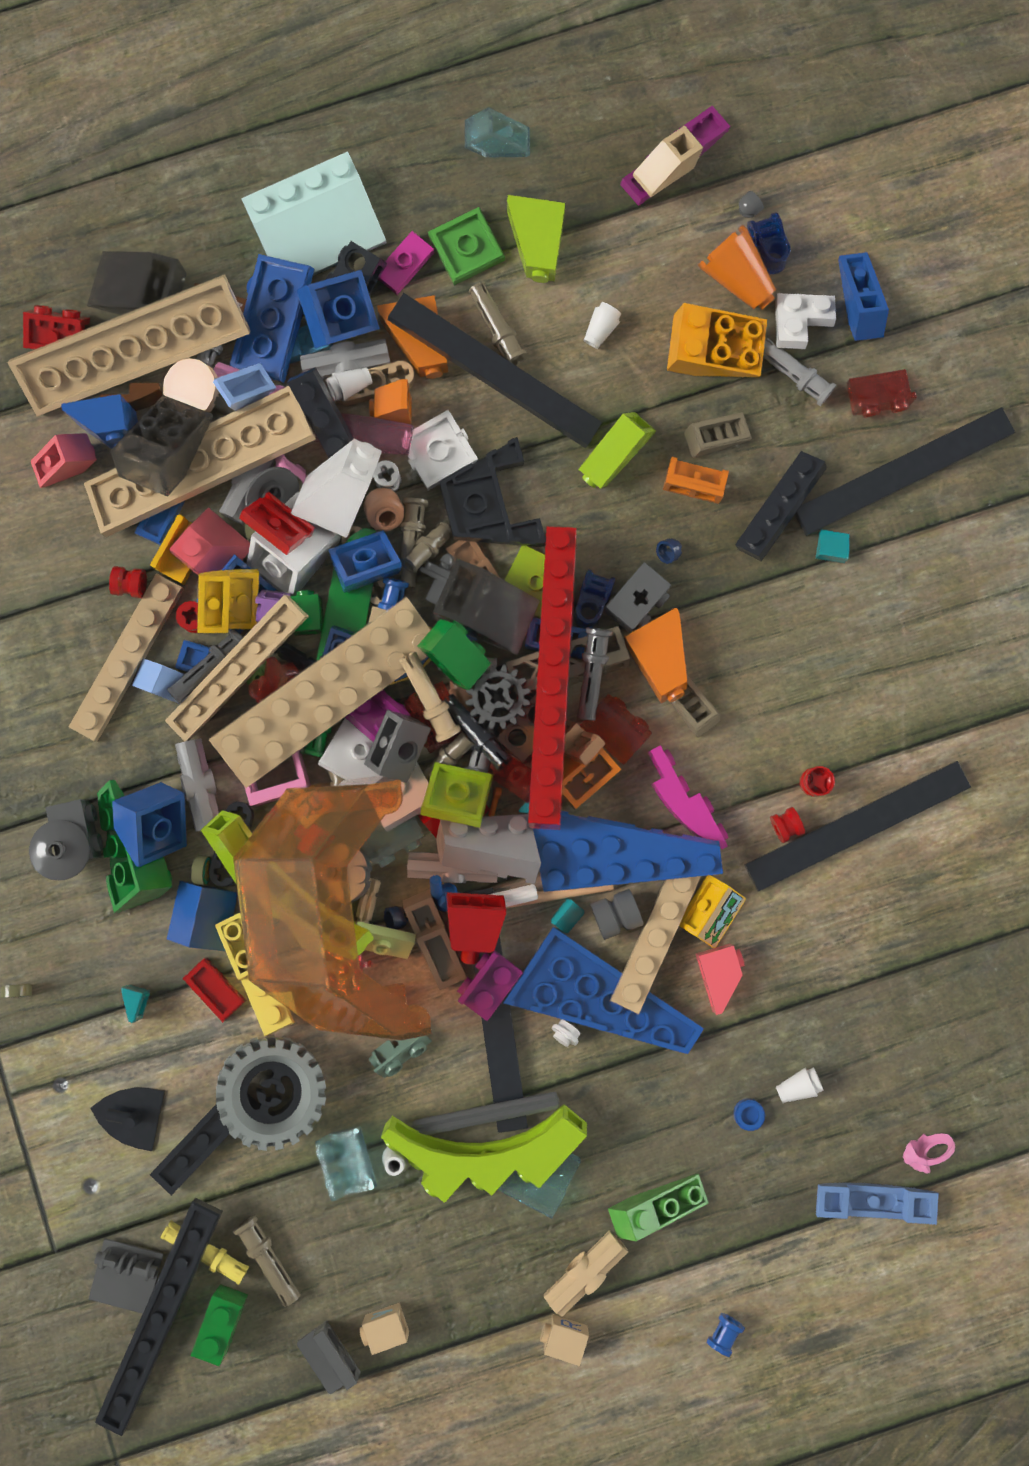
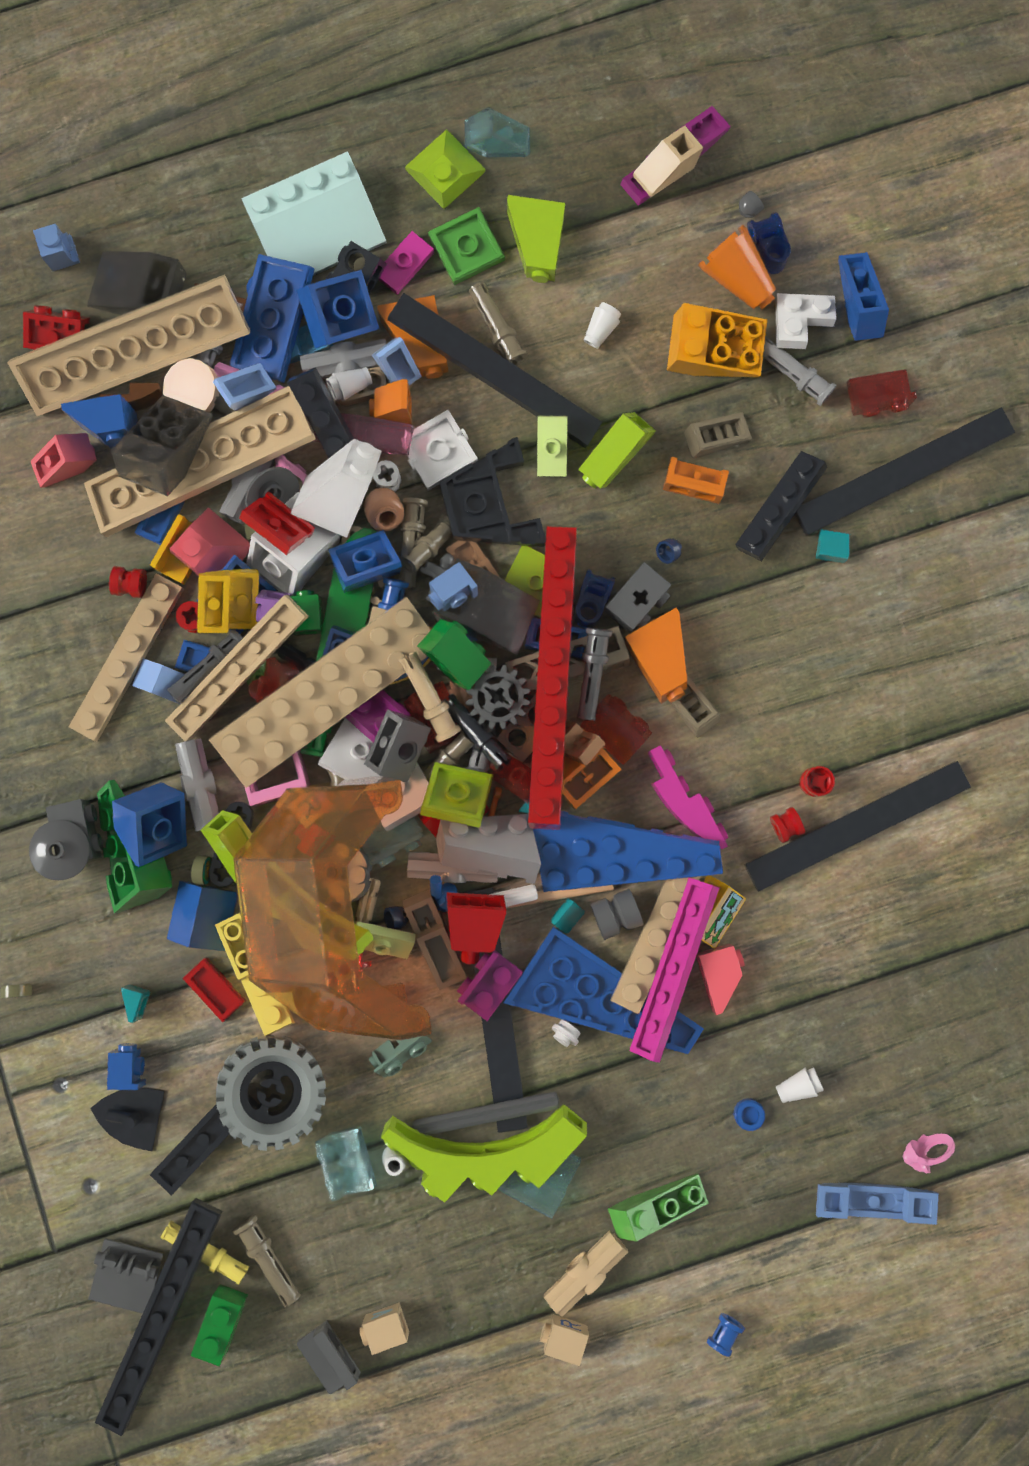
(56, 247): none -> medium blue brick
(125, 1068): none -> blue brick
(397, 361): none -> light blue slope
(445, 169): none -> lime slope
(452, 588): none -> medium blue brick
(552, 446): none -> yellowish green plate
(674, 970): none -> dark pink plate

